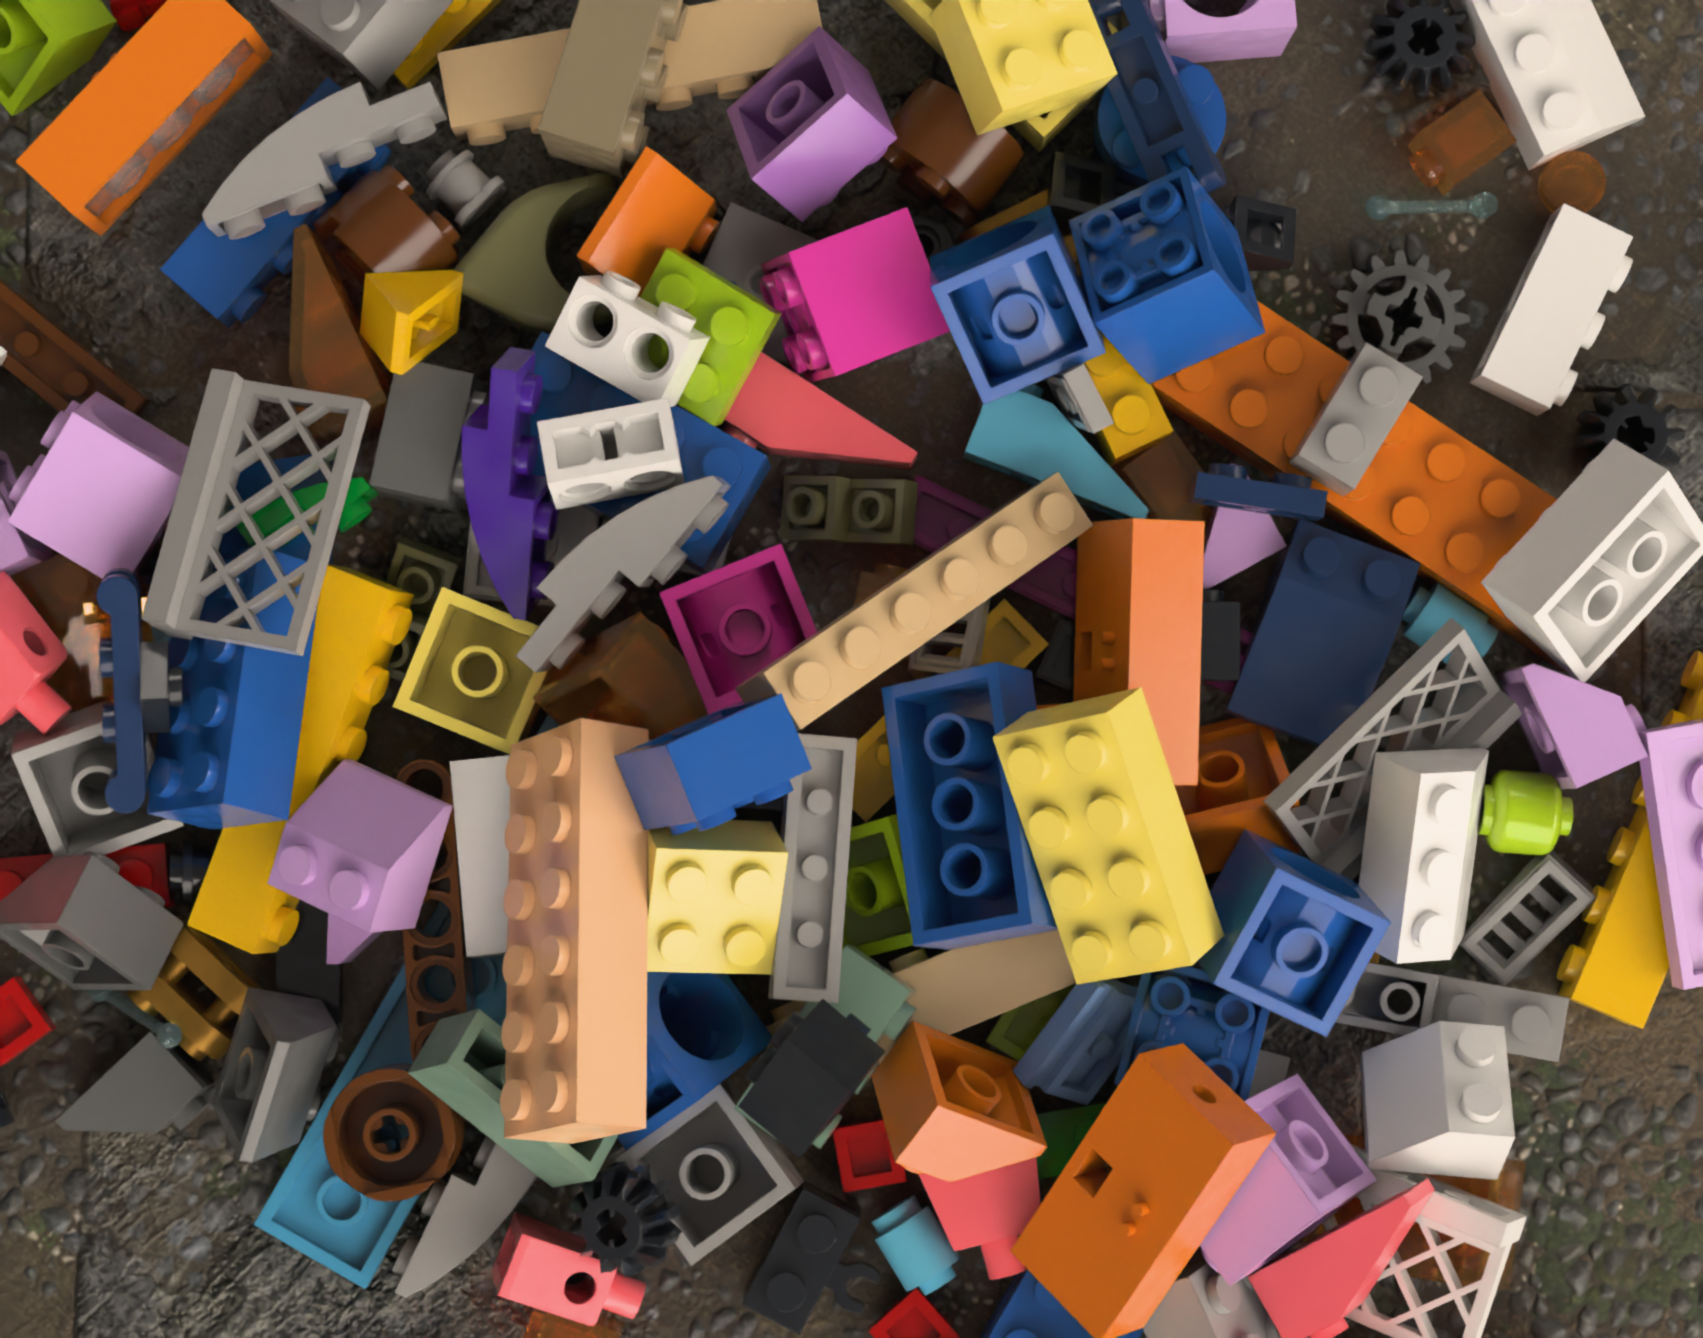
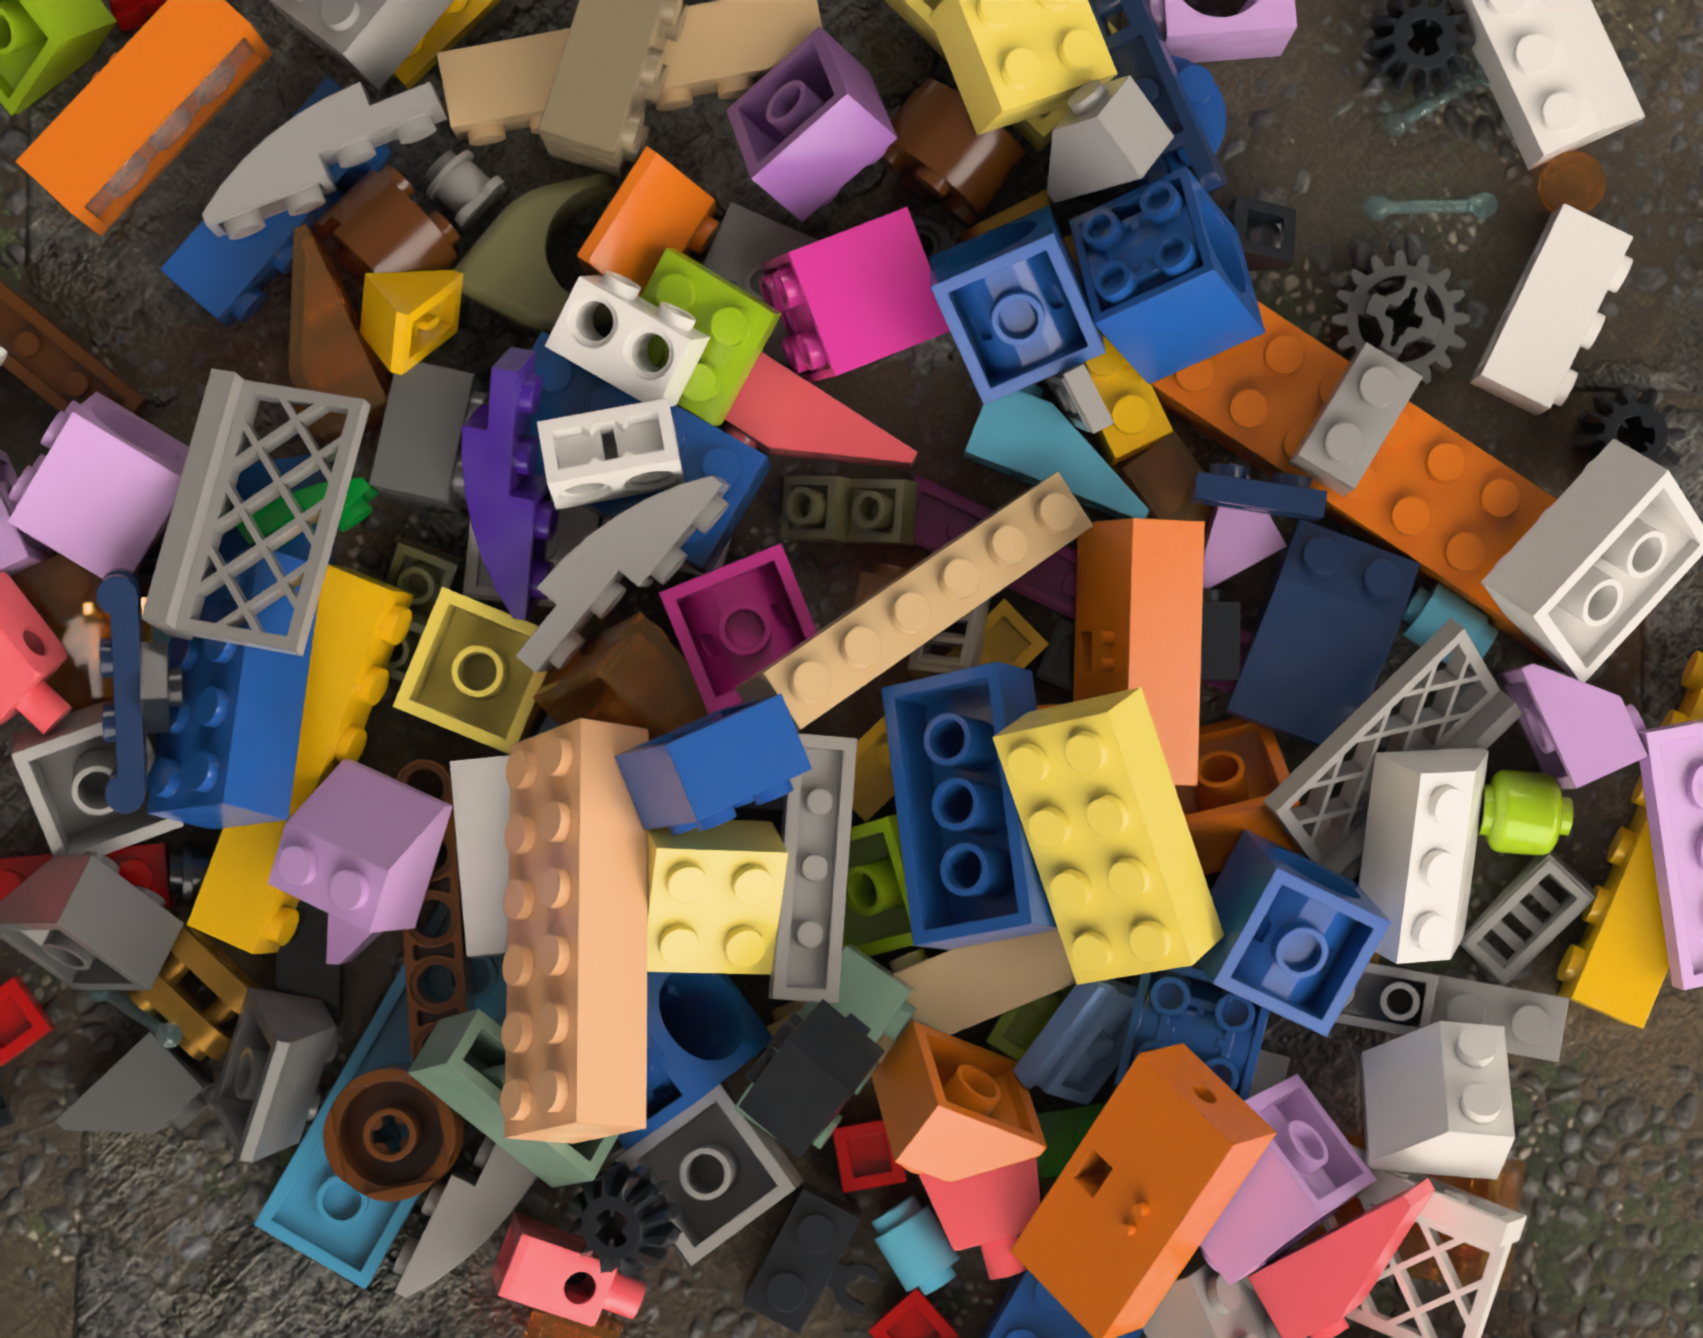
(1104, 139): none -> light grey slope
(1459, 144): clear orange brick -> none

